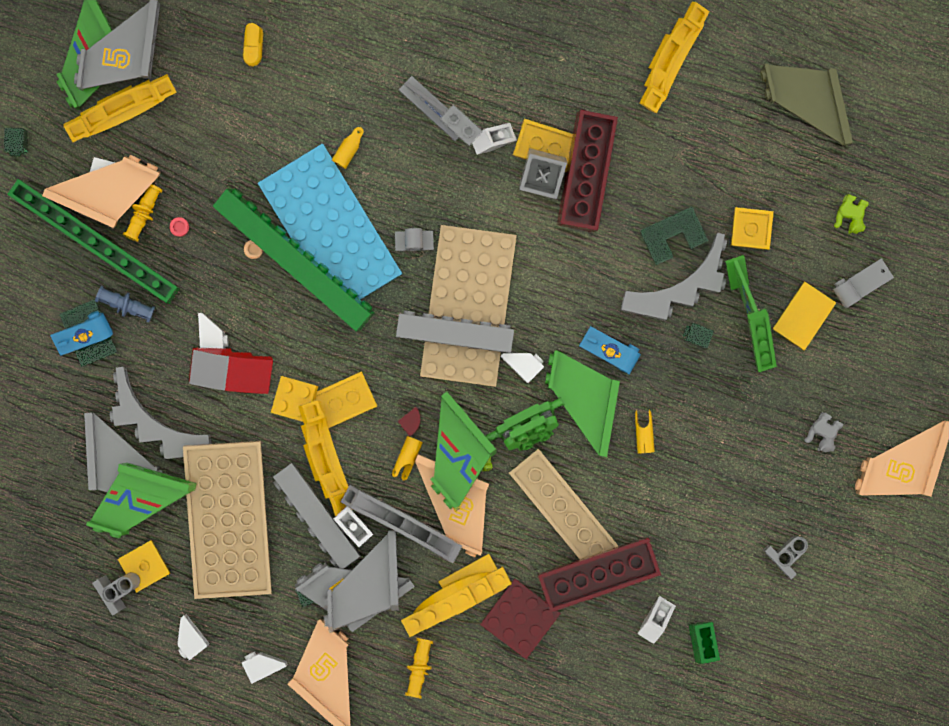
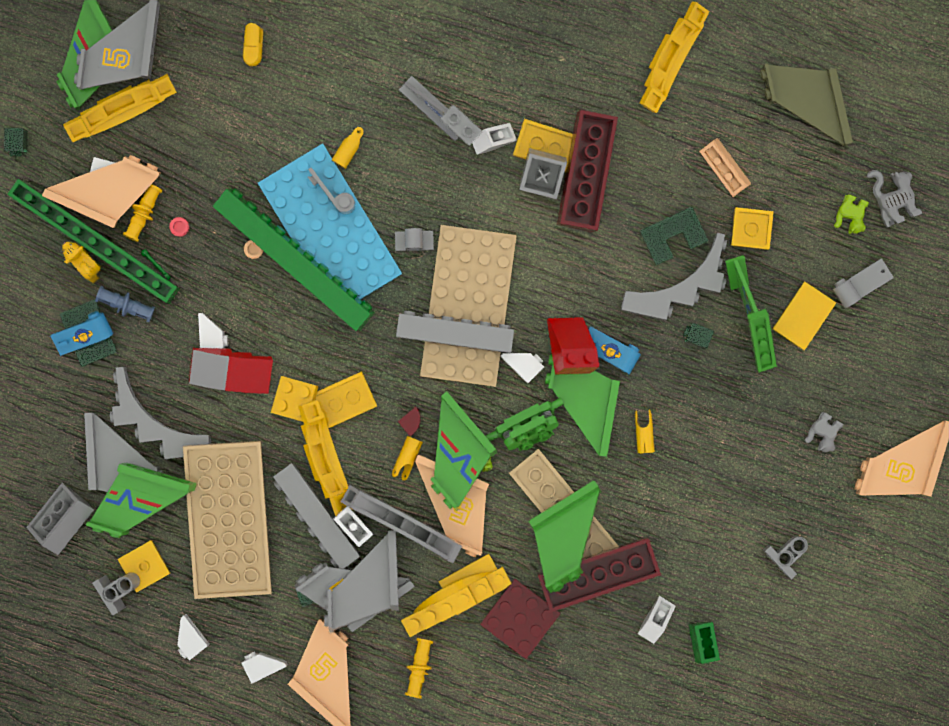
(59, 519): none -> light grey slope
(81, 261): none -> yellow animal
(144, 253): none -> green hinge
(343, 202): none -> light grey door
(563, 535): none -> bright green piece
(572, 346): none -> red slope
(725, 167): none -> light nougat slope
(891, 202): none -> light grey animal

